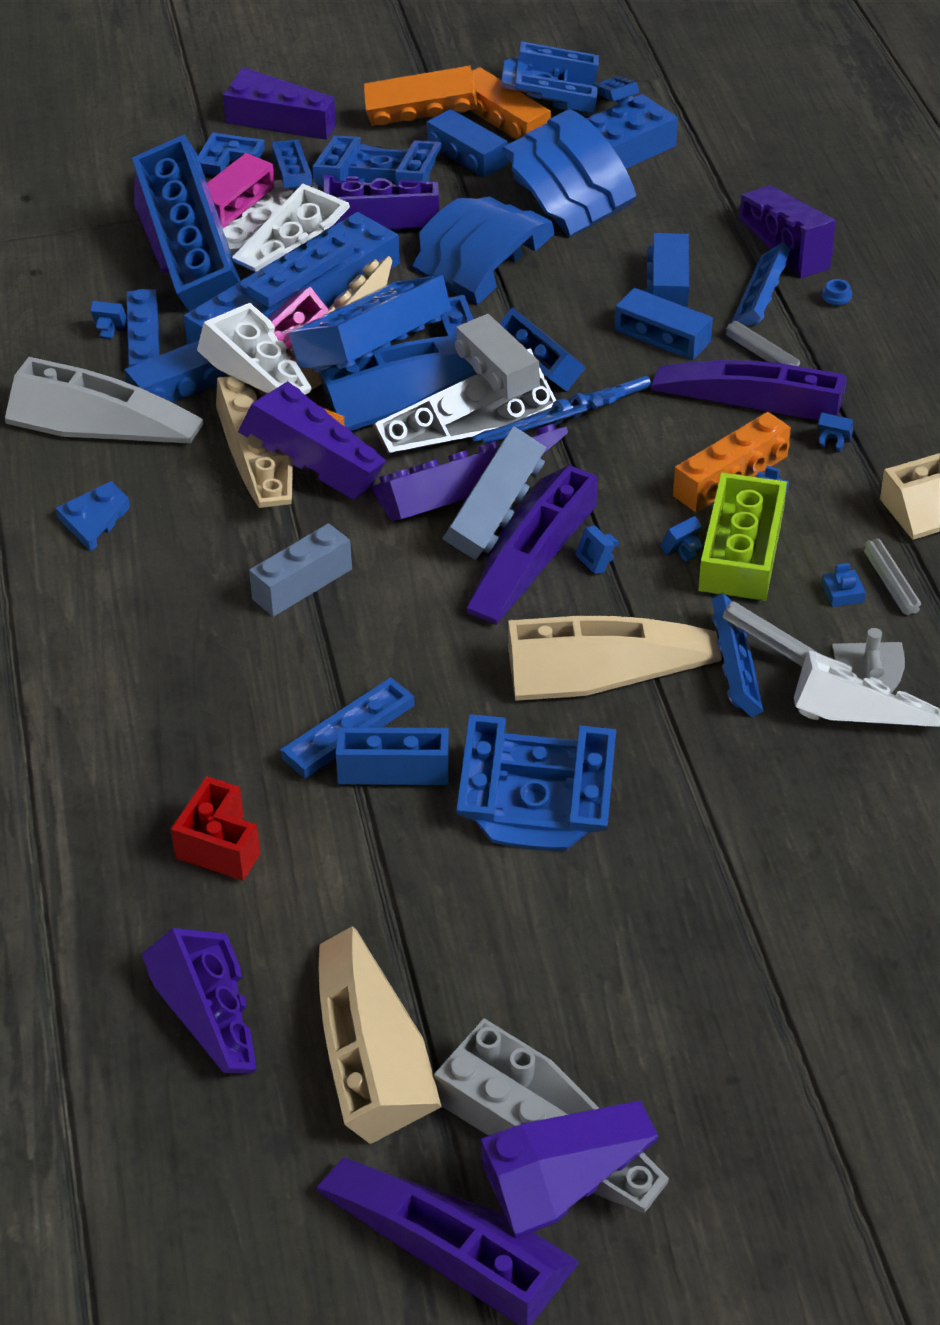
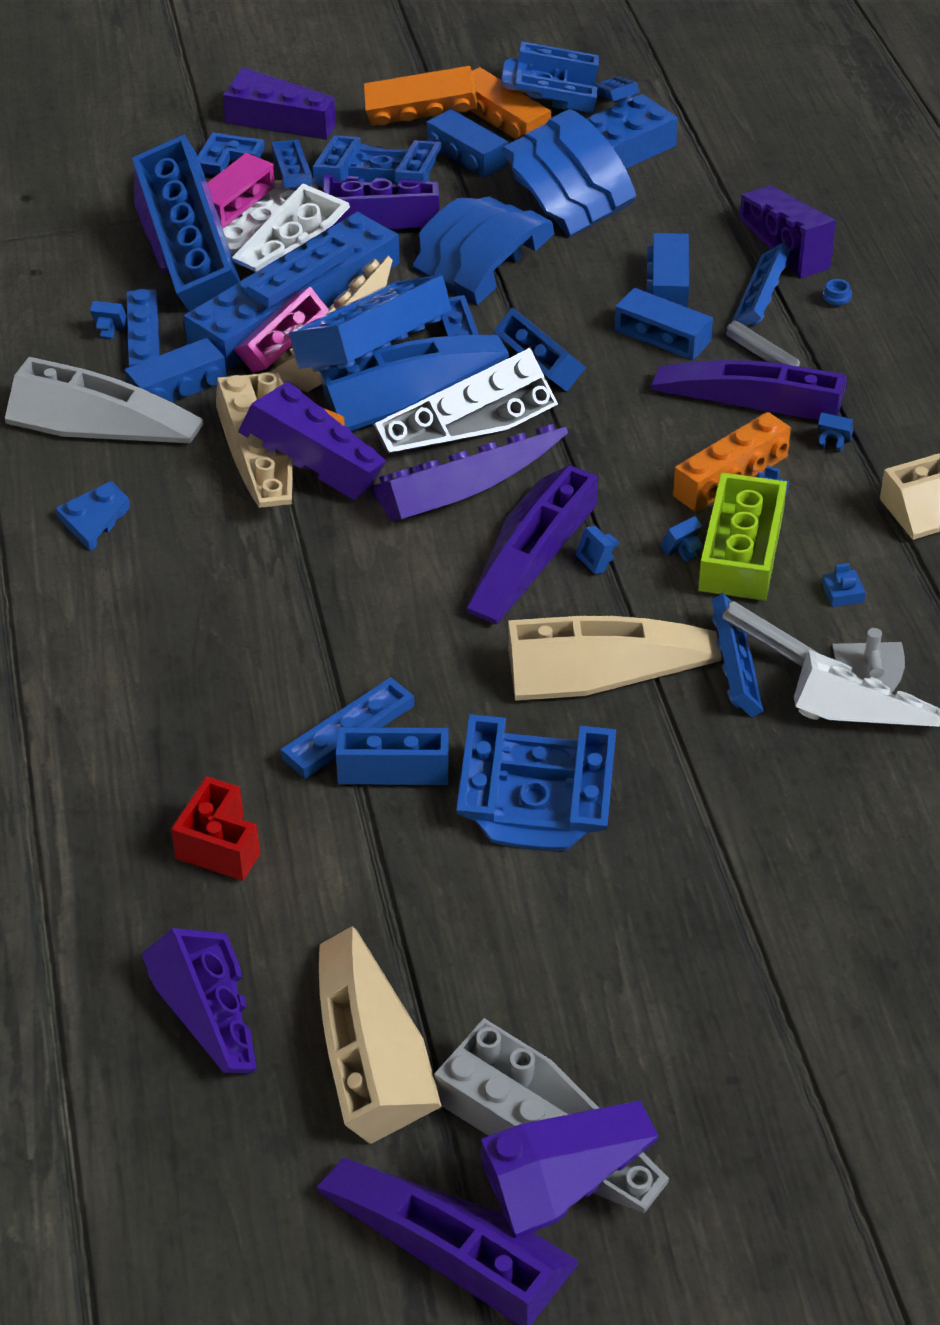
(247, 349): white wedge -> none
(300, 569): sand blue brick -> none
(494, 494): sand blue brick -> none
(497, 356): light grey brick -> none
(567, 408): blue sword -> none
(892, 577): light grey axle -> none

